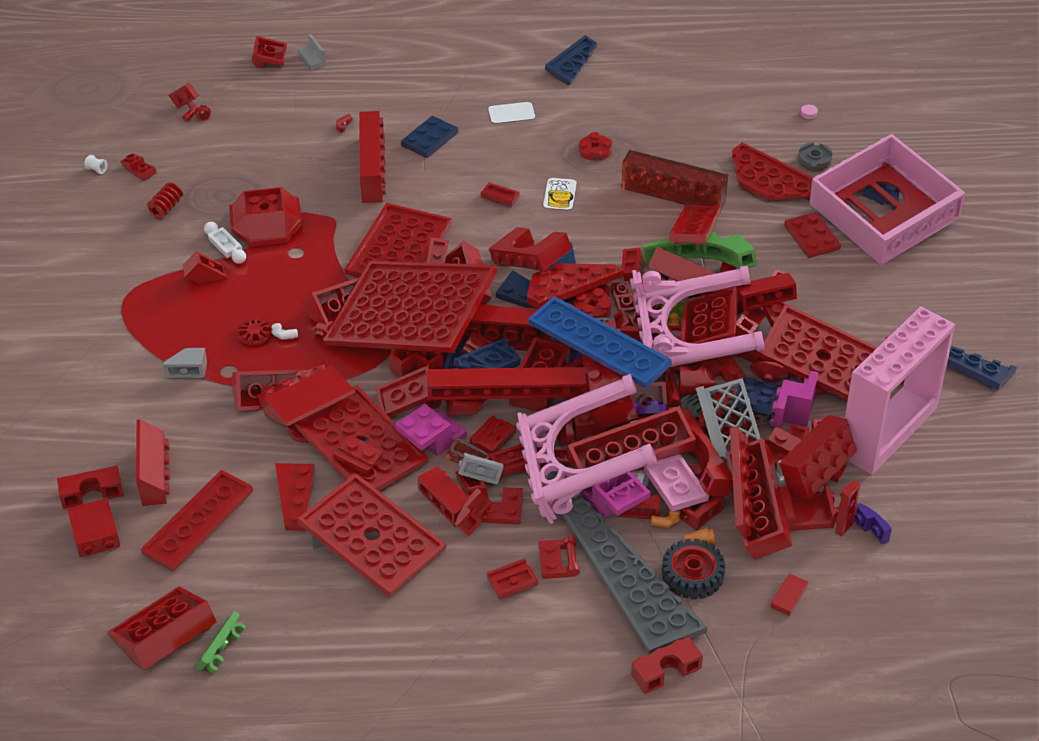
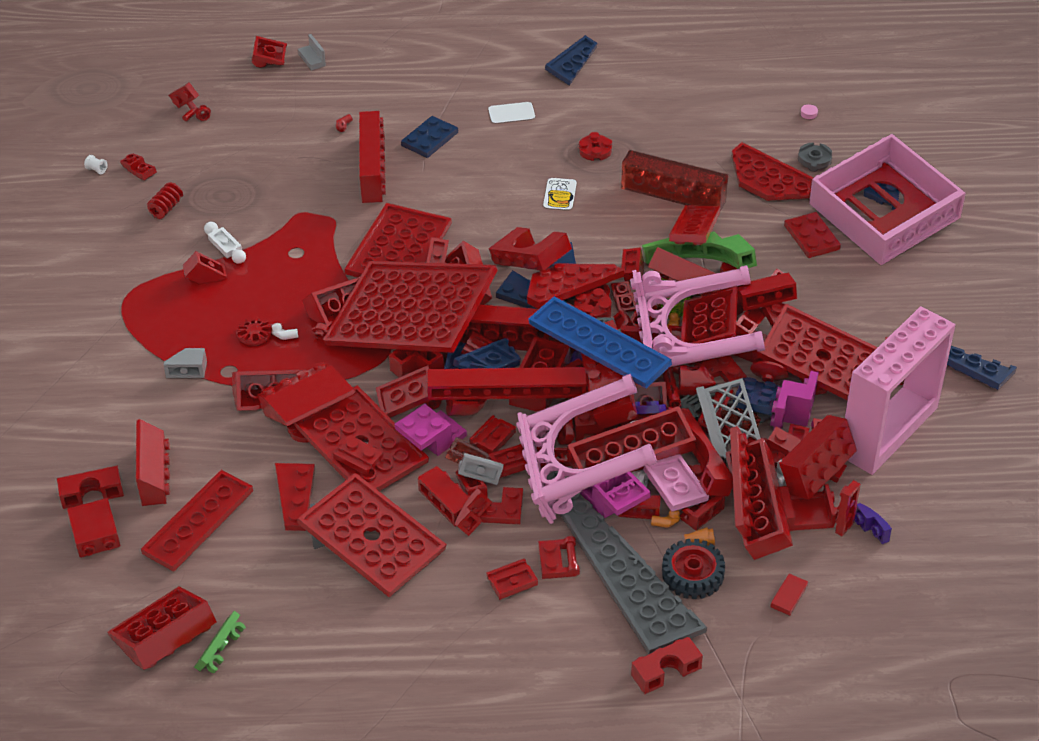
(265, 216): red piece -> none
(500, 194): red plate -> none

